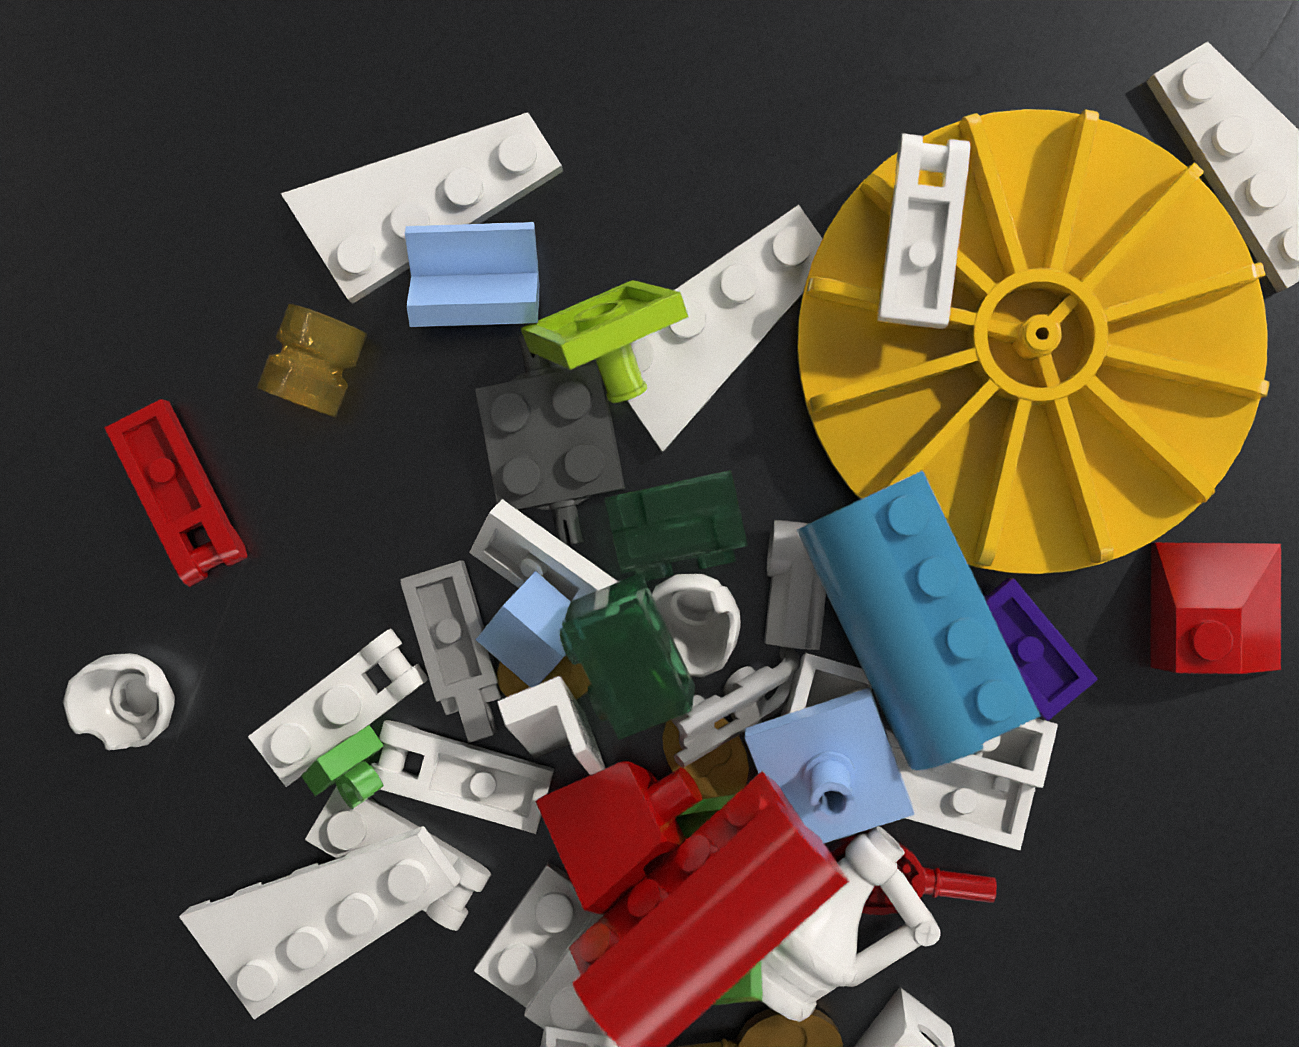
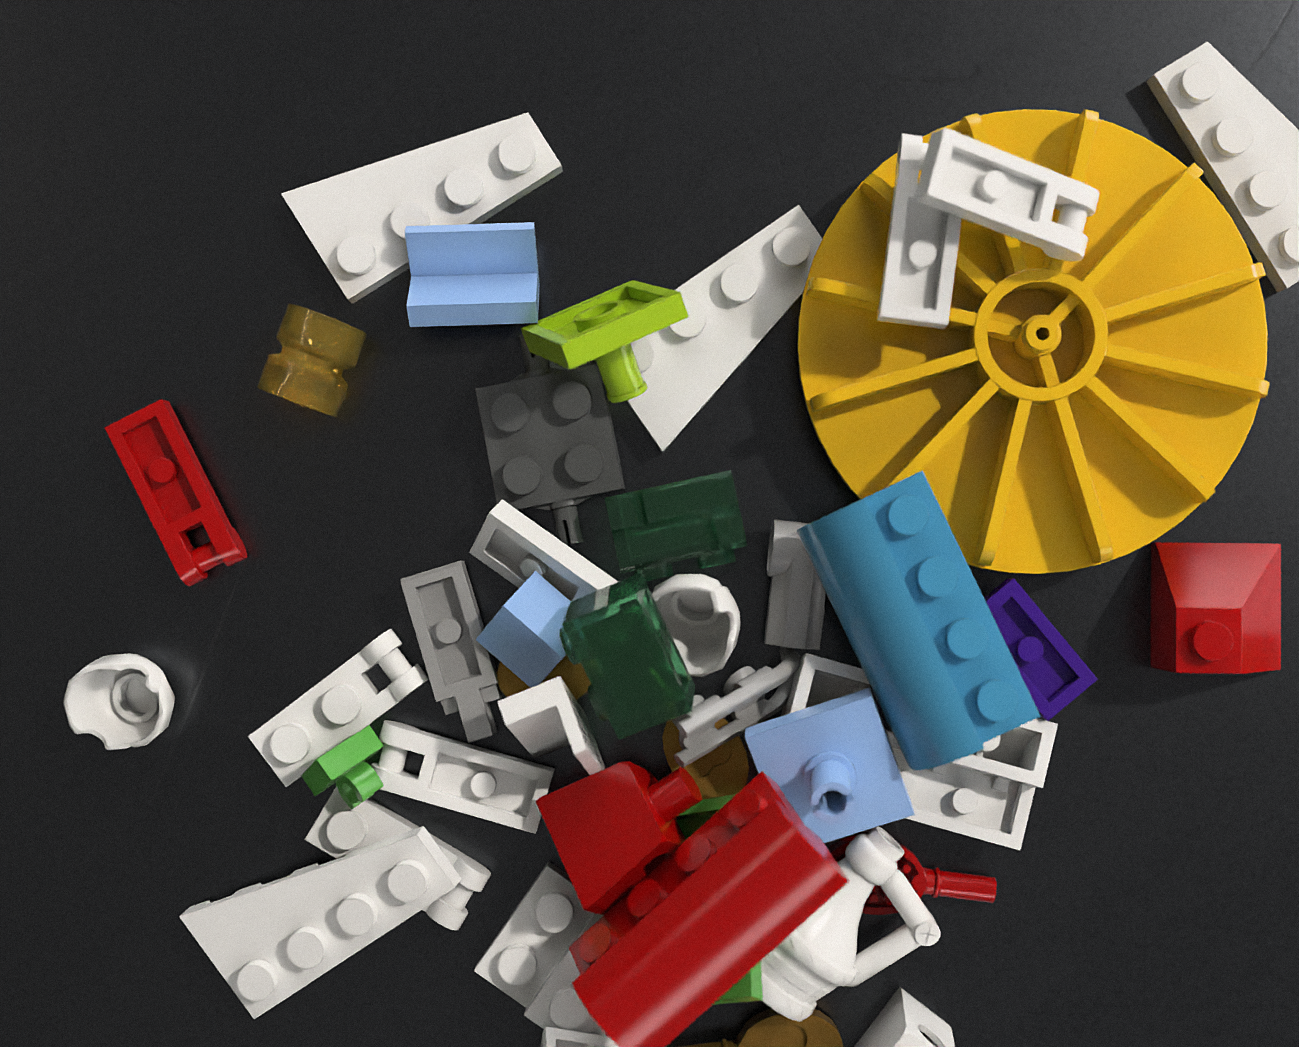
(1006, 194): none -> white plate

